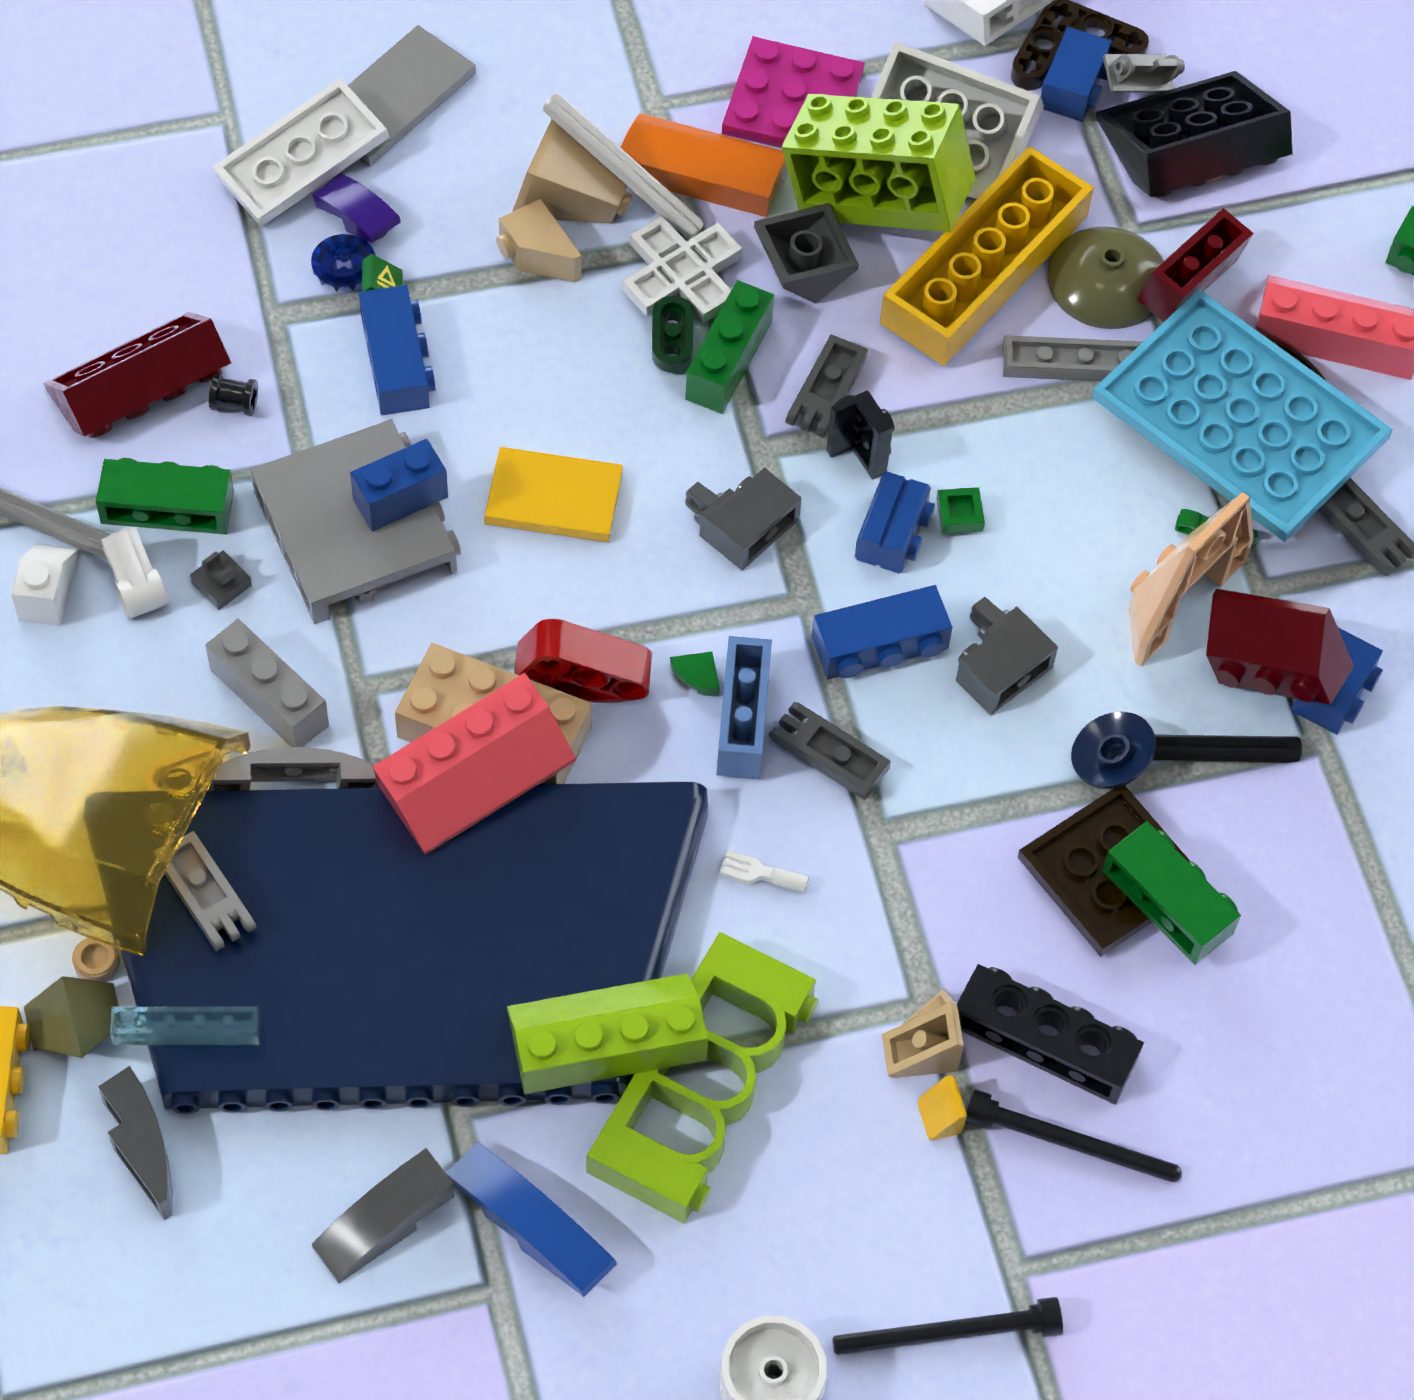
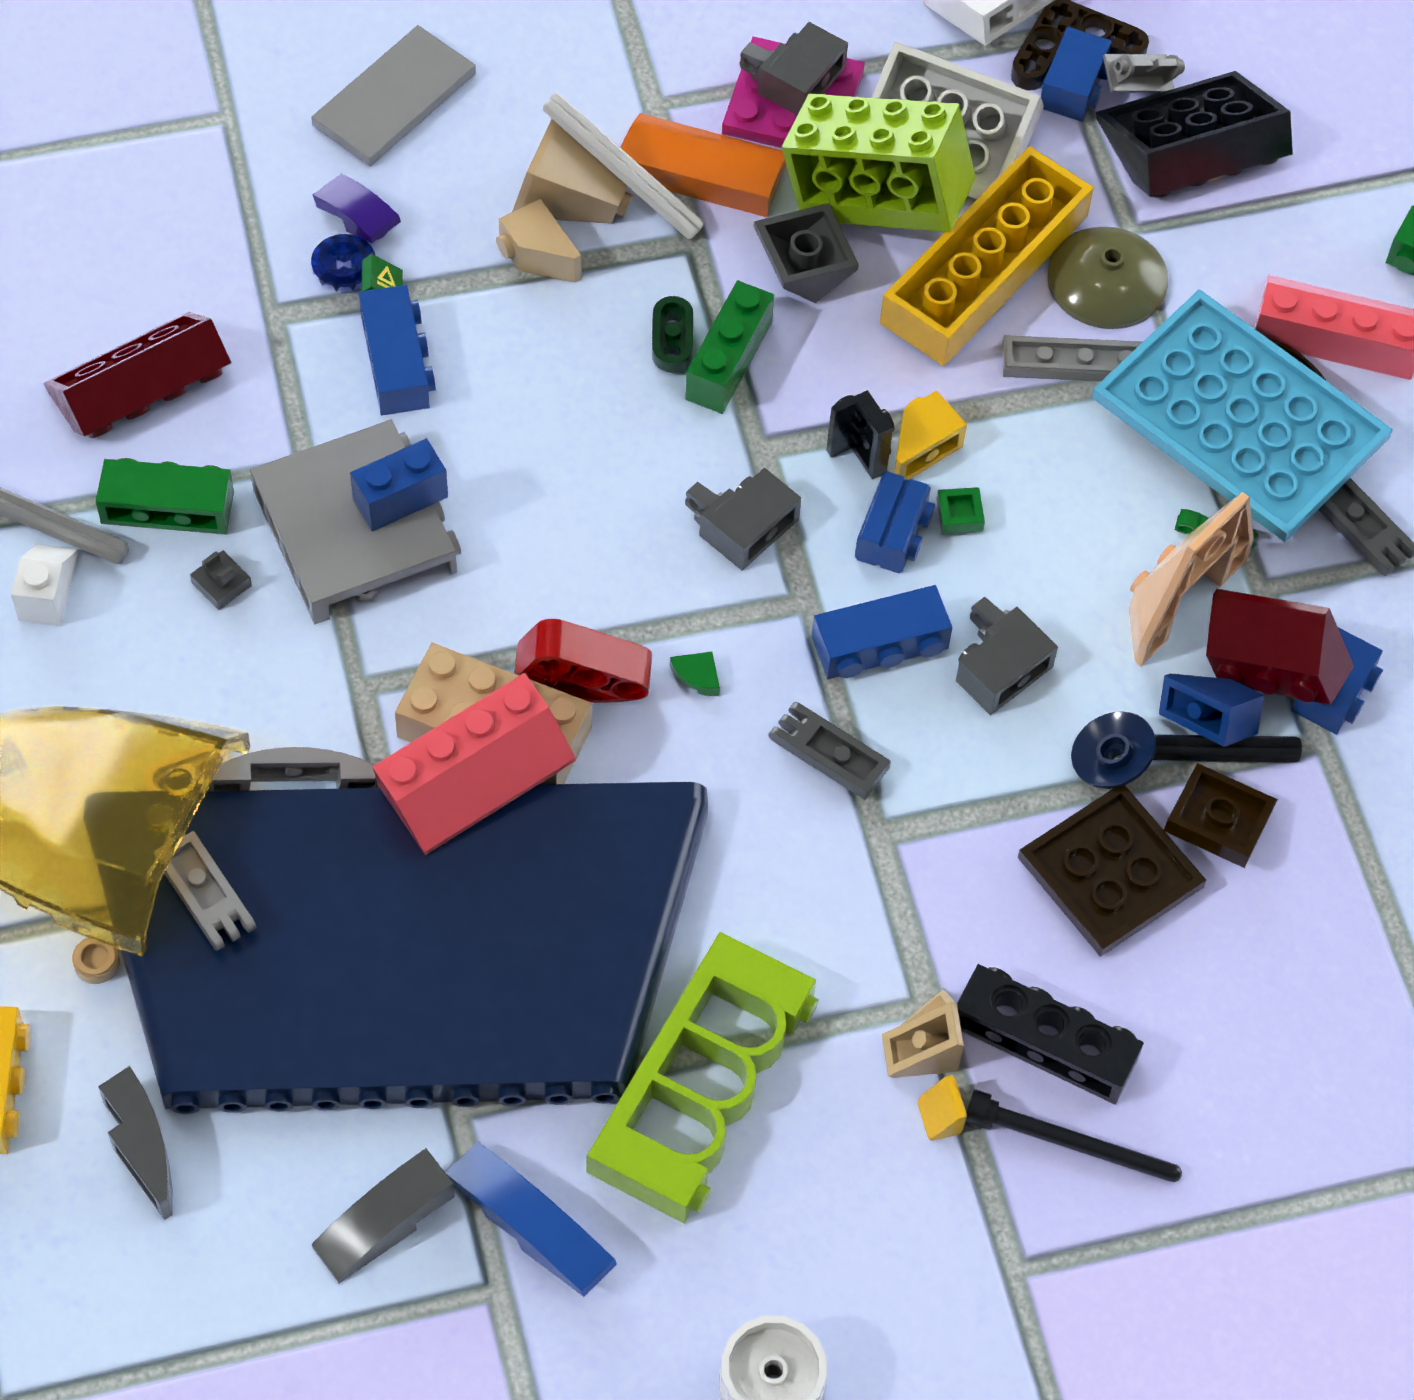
(71, 1015): olive slope -> none
(137, 582): white piece -> none
(185, 1025): clear light blue piece -> none
(233, 394): black bush -> none
(267, 684): light grey brick -> none
(300, 152): white plate -> none
(553, 494): yellow tile -> none
(608, 1033): lime slope -> none
(681, 267): white plate -> none
(744, 707): medium blue brick -> none
(750, 870): white piece -> none
(799, 68): none -> dark grey hinge
(827, 383): dark grey hinge -> none
(927, 434): none -> yellow slope
(1041, 1318): black piece -> none
(1171, 892): green brick -> none
(1195, 264): dark red brick -> none
(1212, 707): none -> blue slope
(1220, 815): none -> dark brown plate

